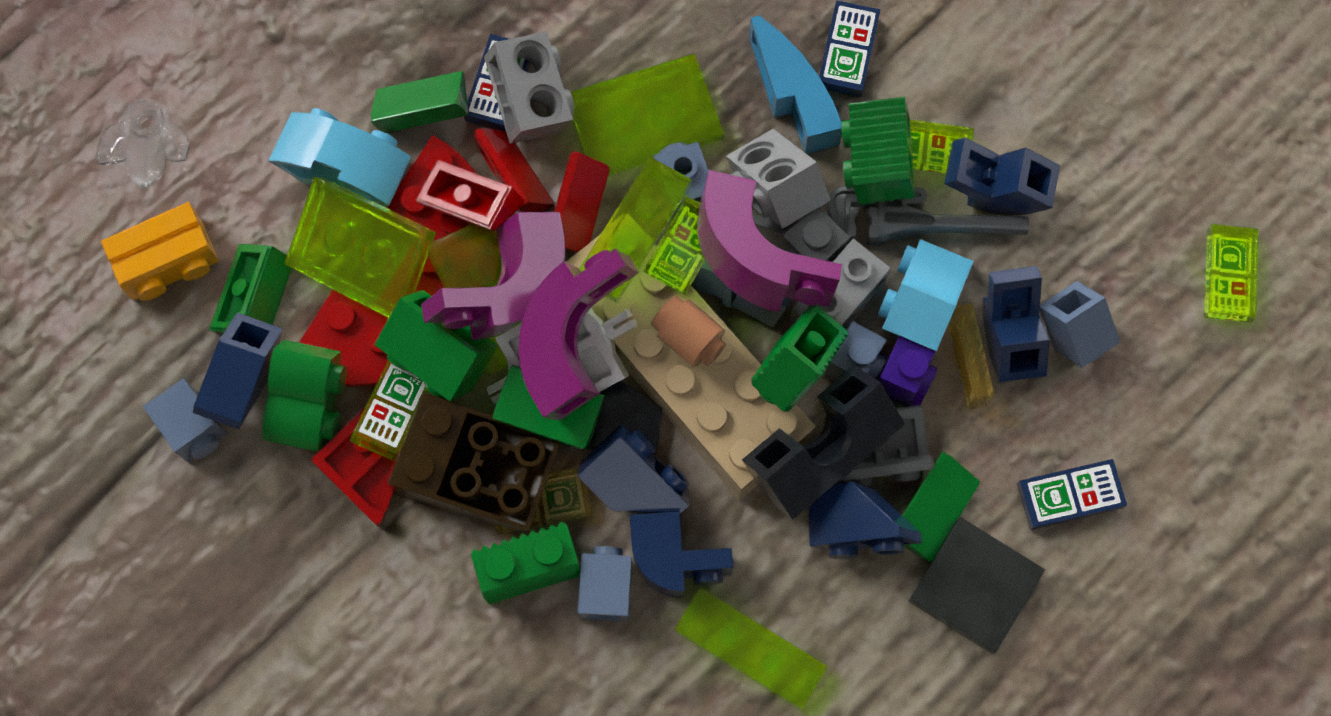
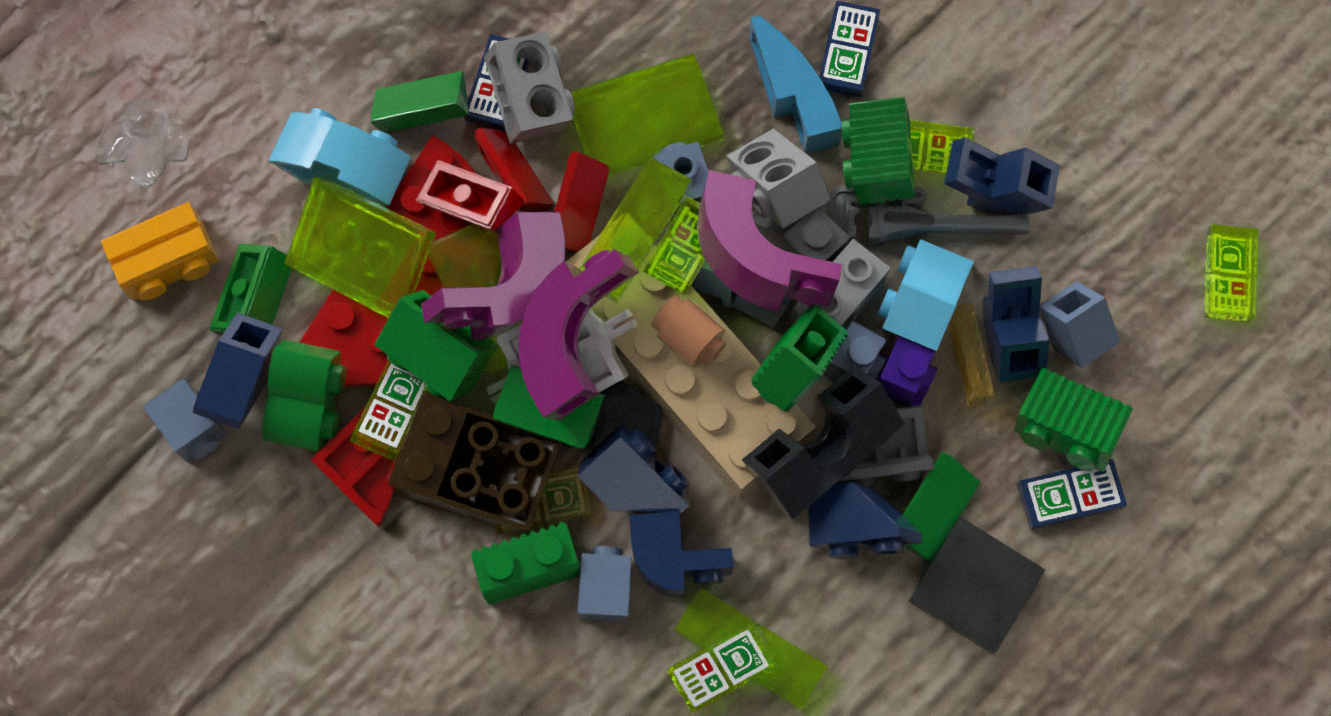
(723, 666): none -> tile
(1072, 421): none -> green brick

